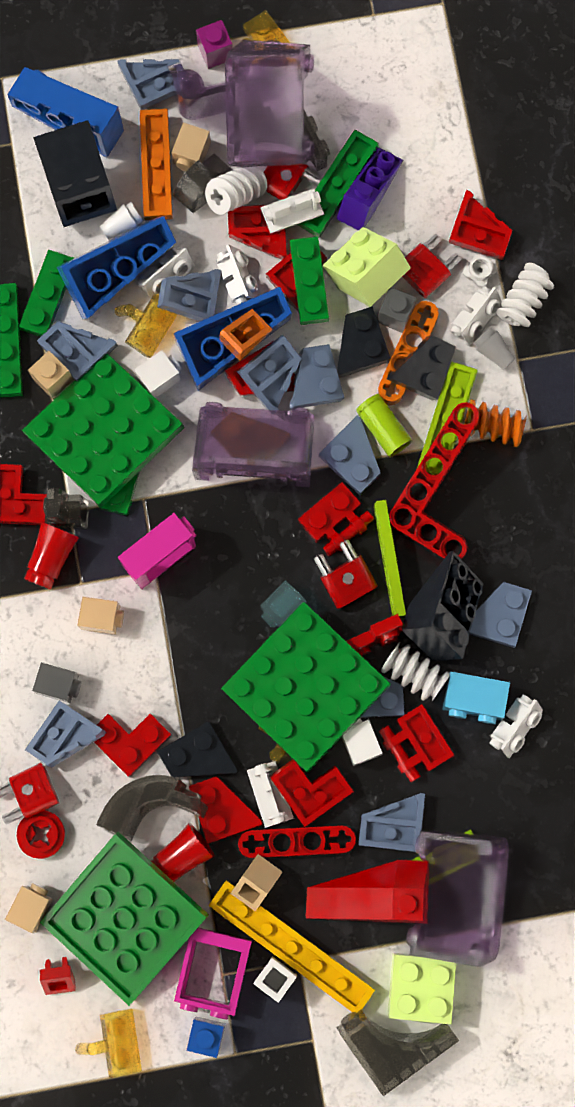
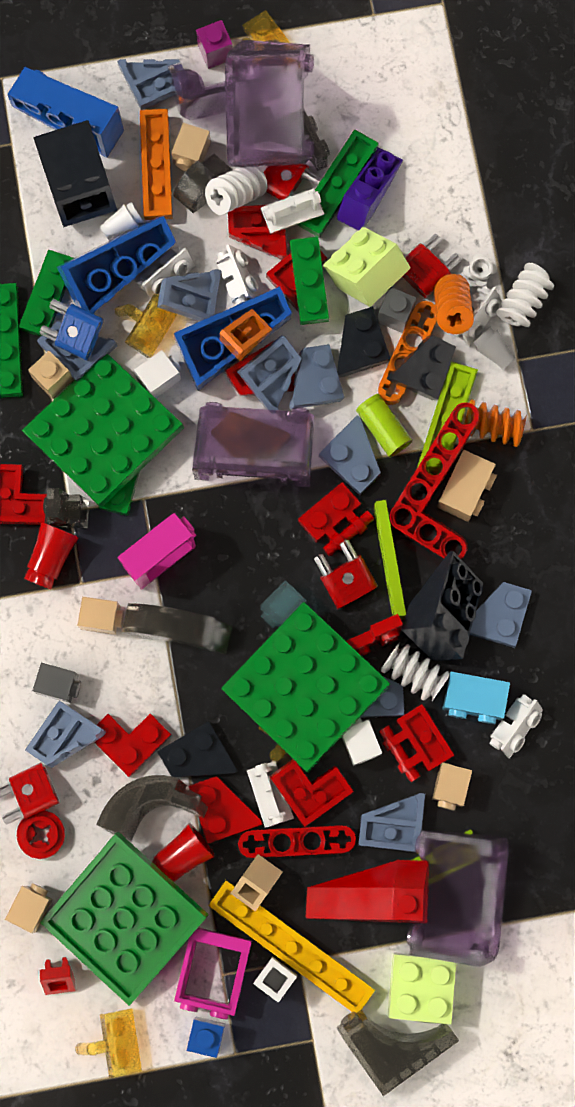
(77, 331): none -> blue piece
(176, 626): none -> clear smoke arch
(451, 786): none -> tan brick
(453, 304): none -> orange piece
(466, 485): none -> tan brick
(479, 229): red wing -> none

